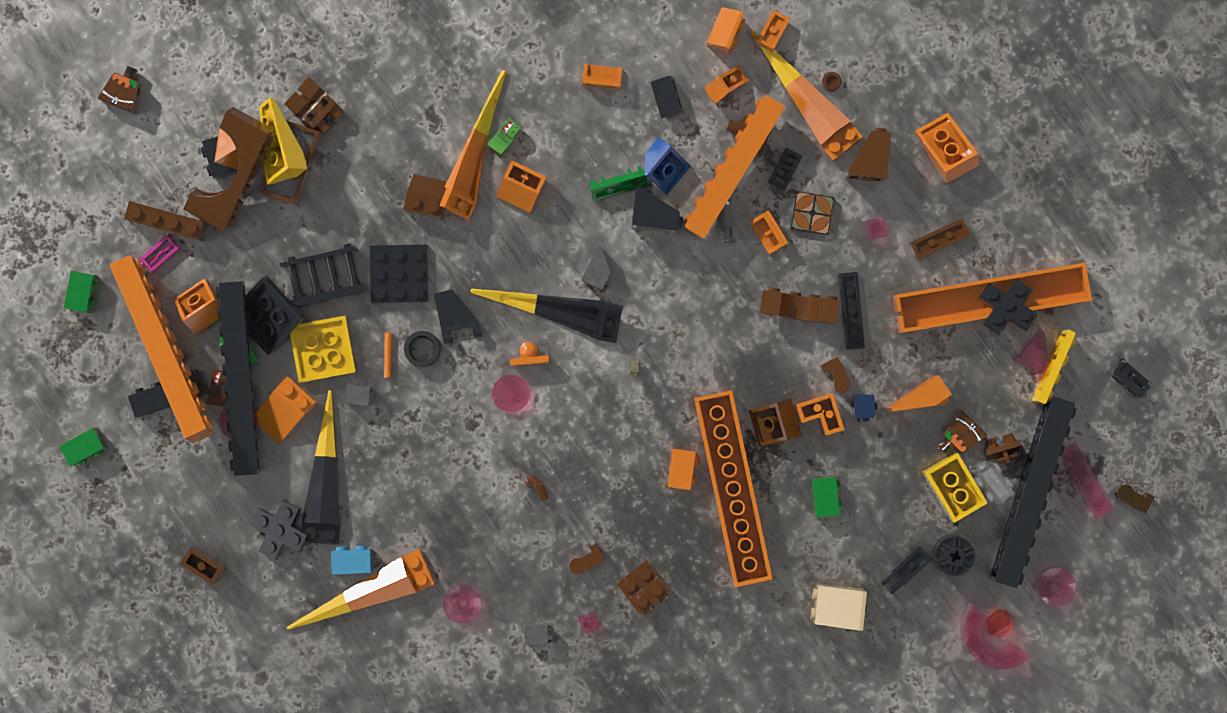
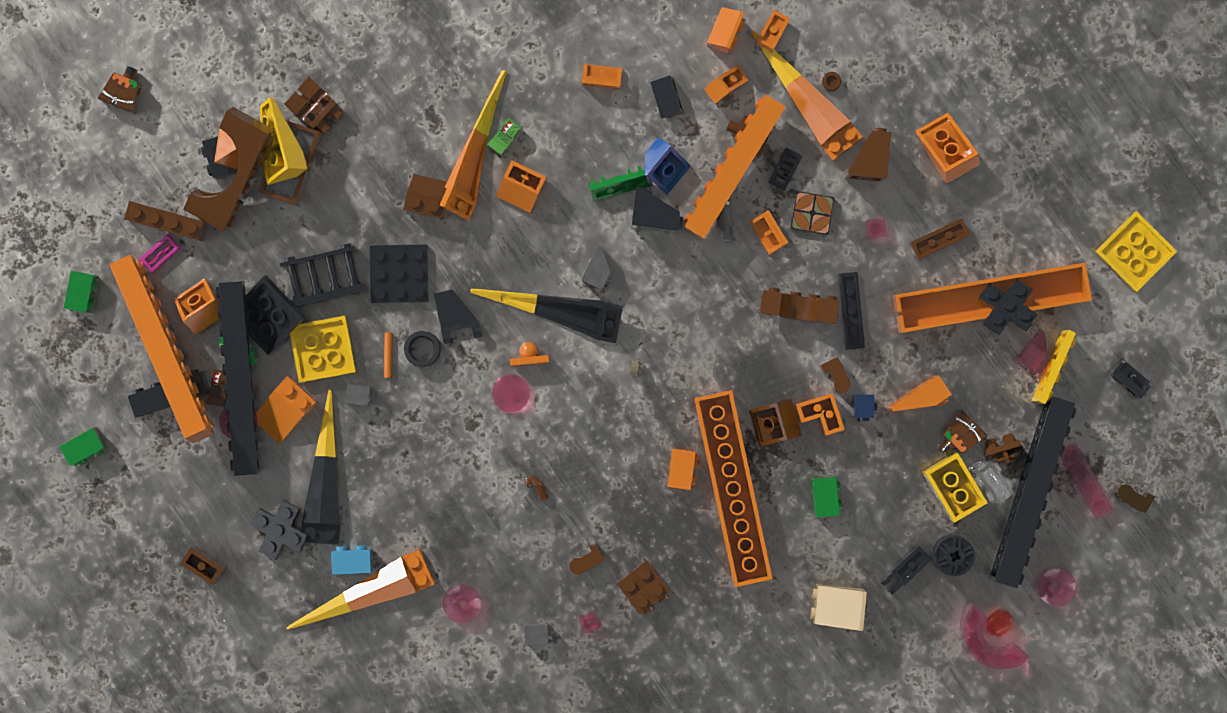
(1135, 251): none -> yellow plate

